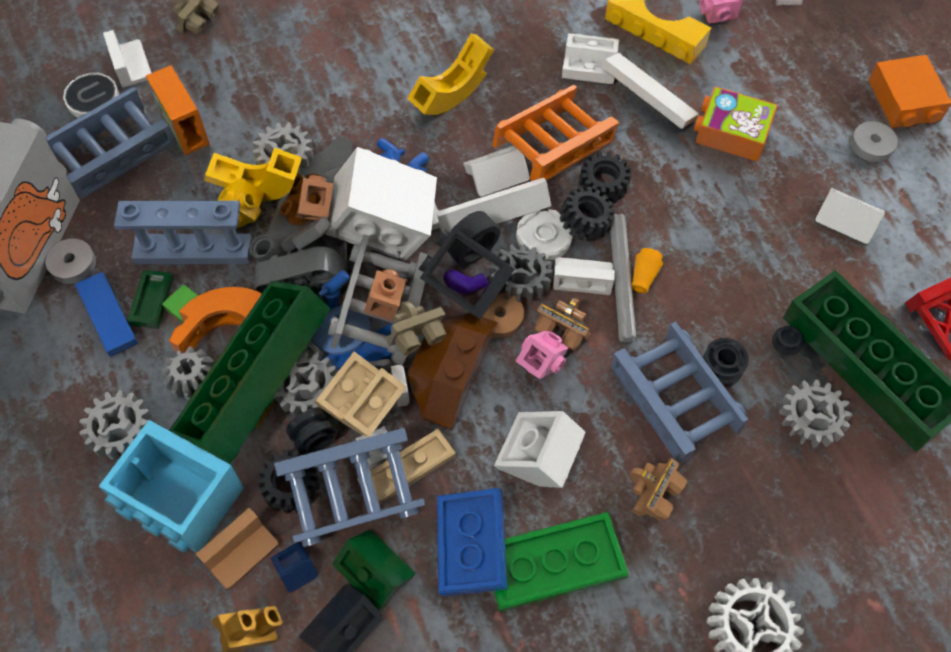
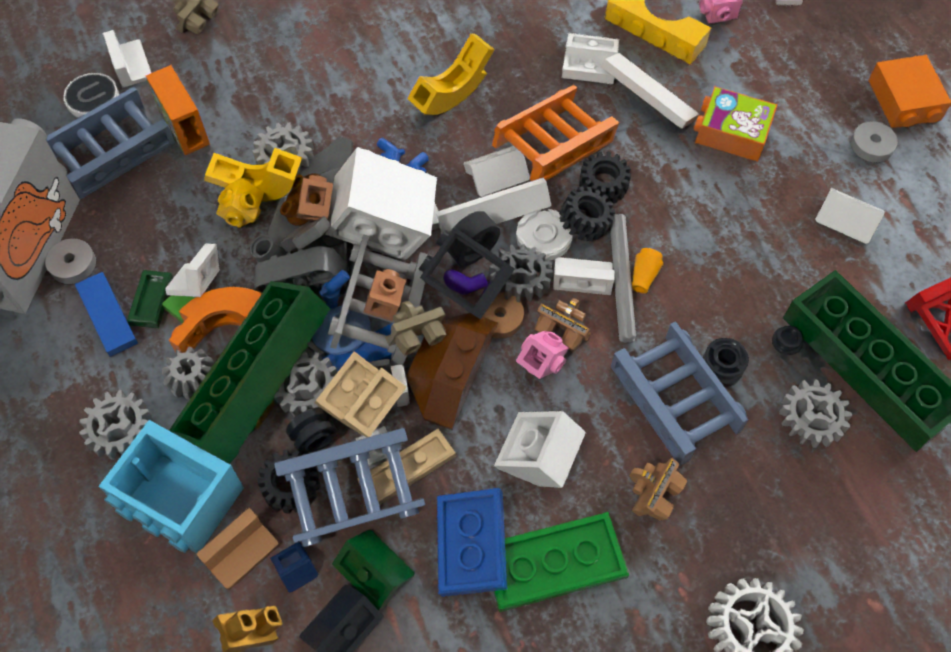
(184, 248): sand blue fence -> none
(196, 276): none -> white panel

